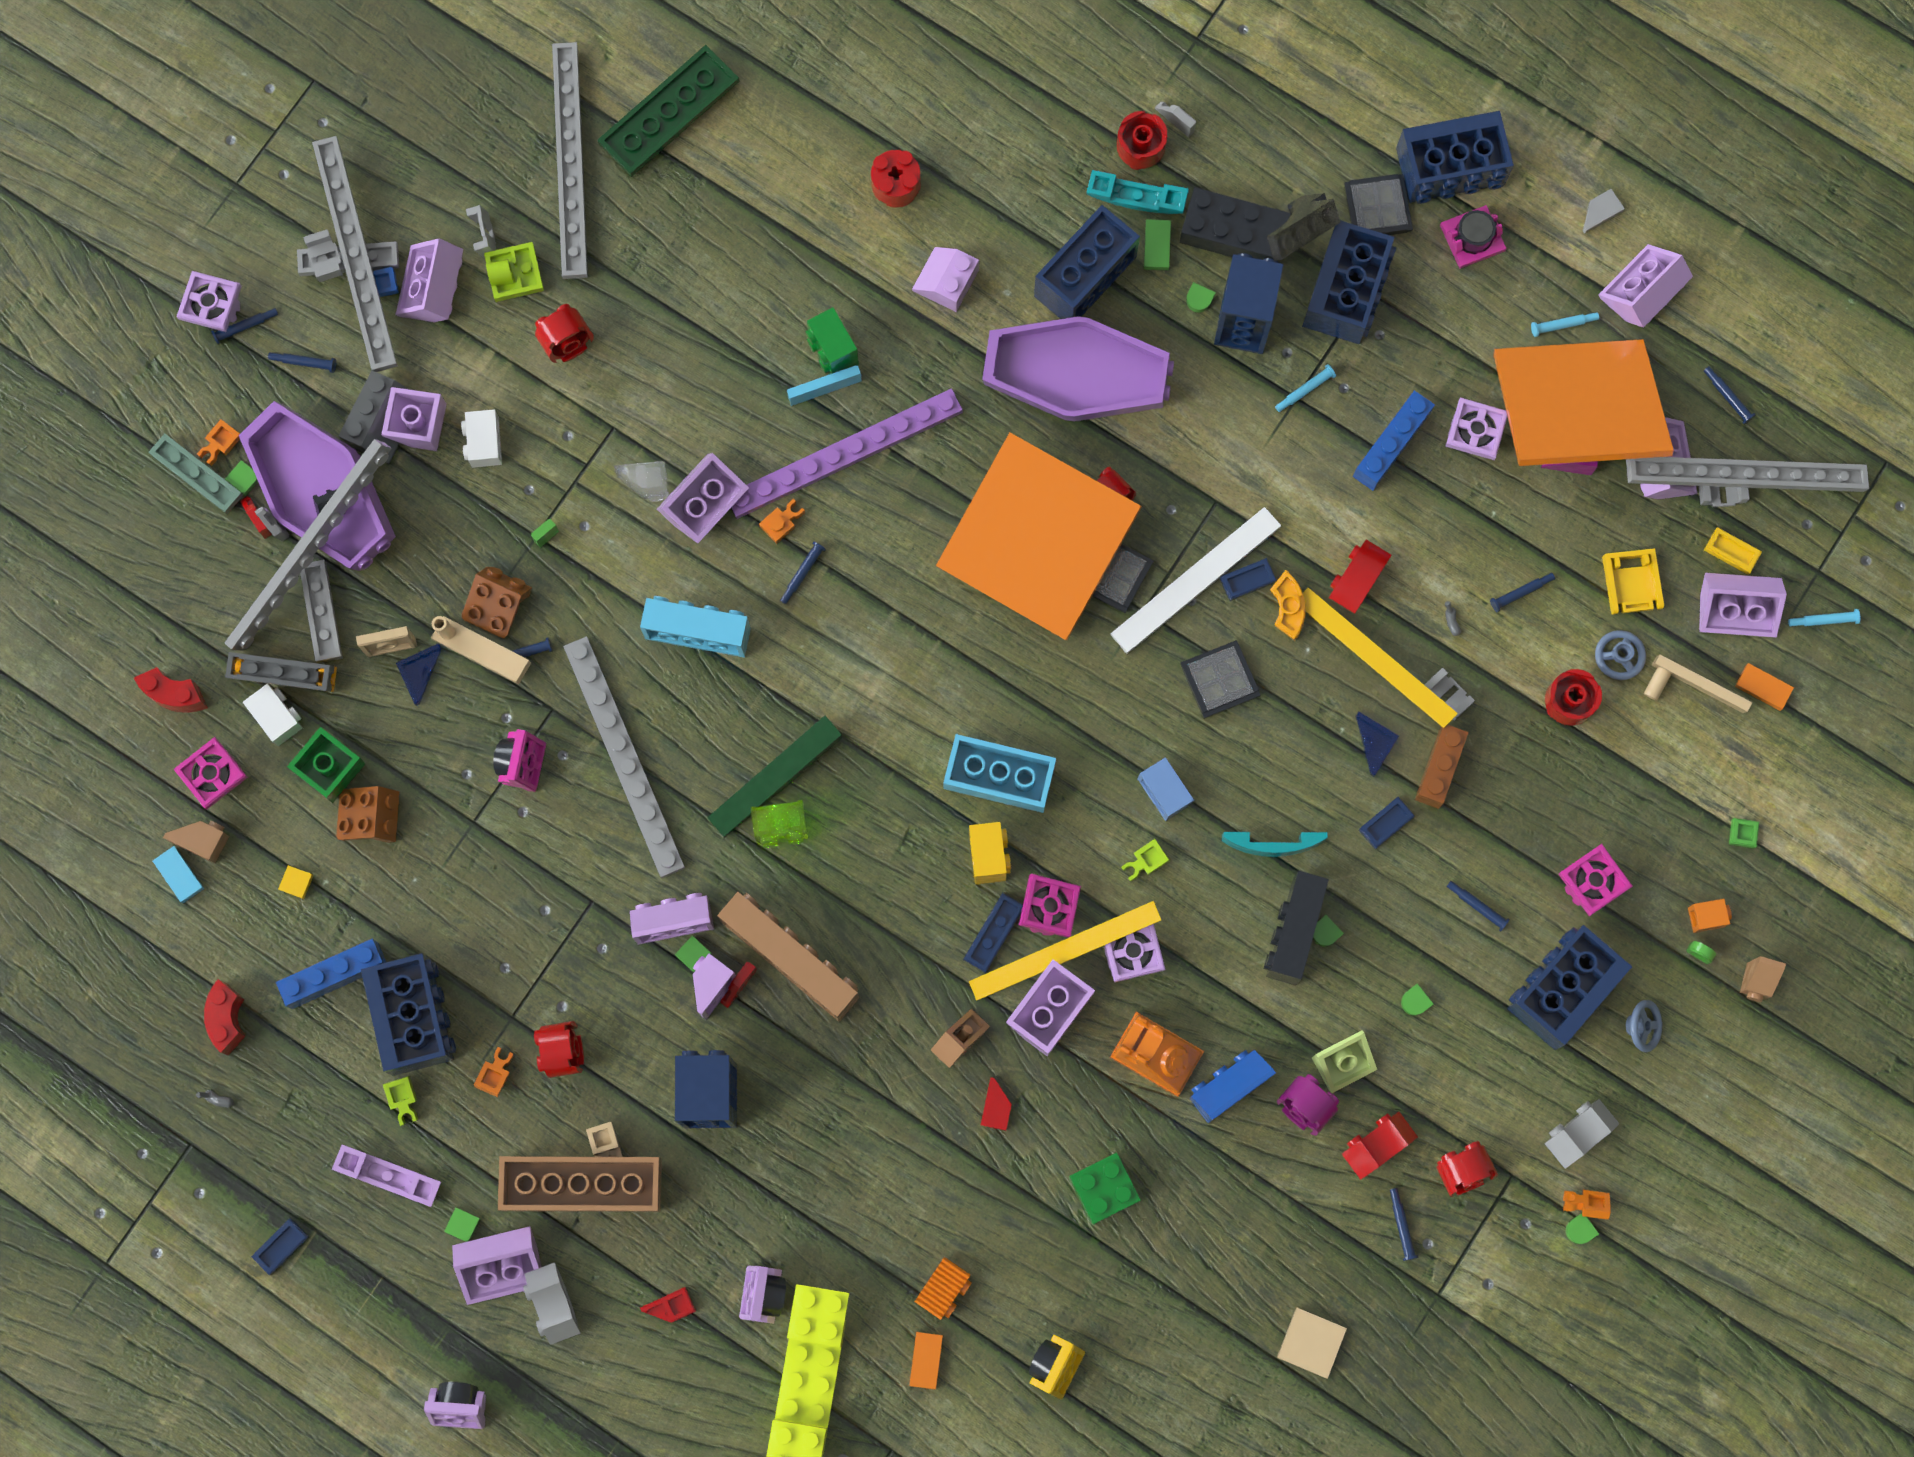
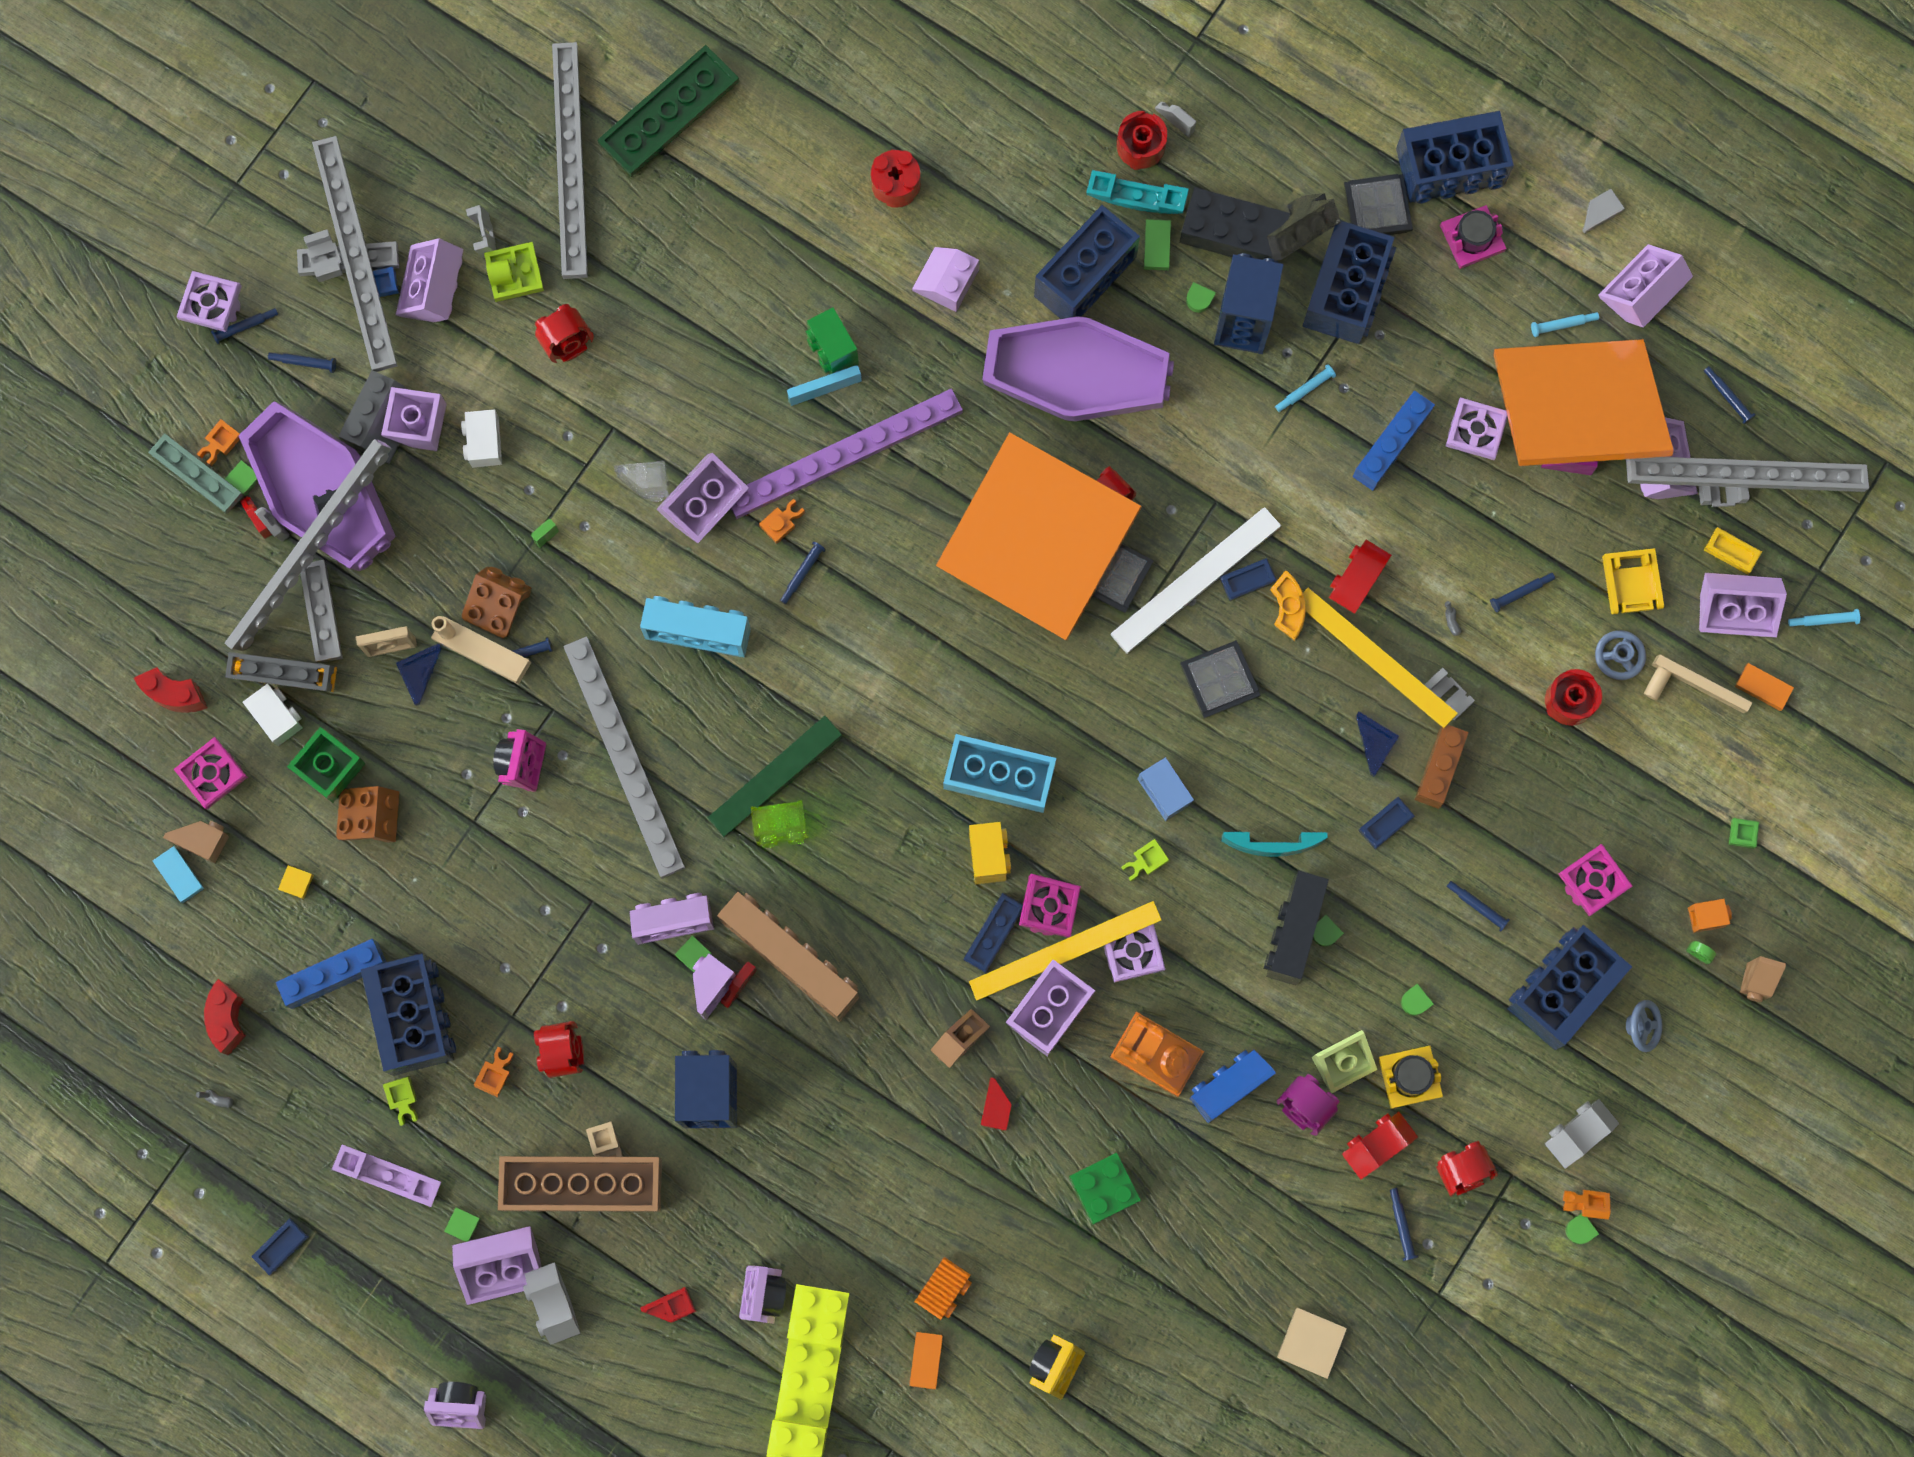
(1411, 1076): none -> piece

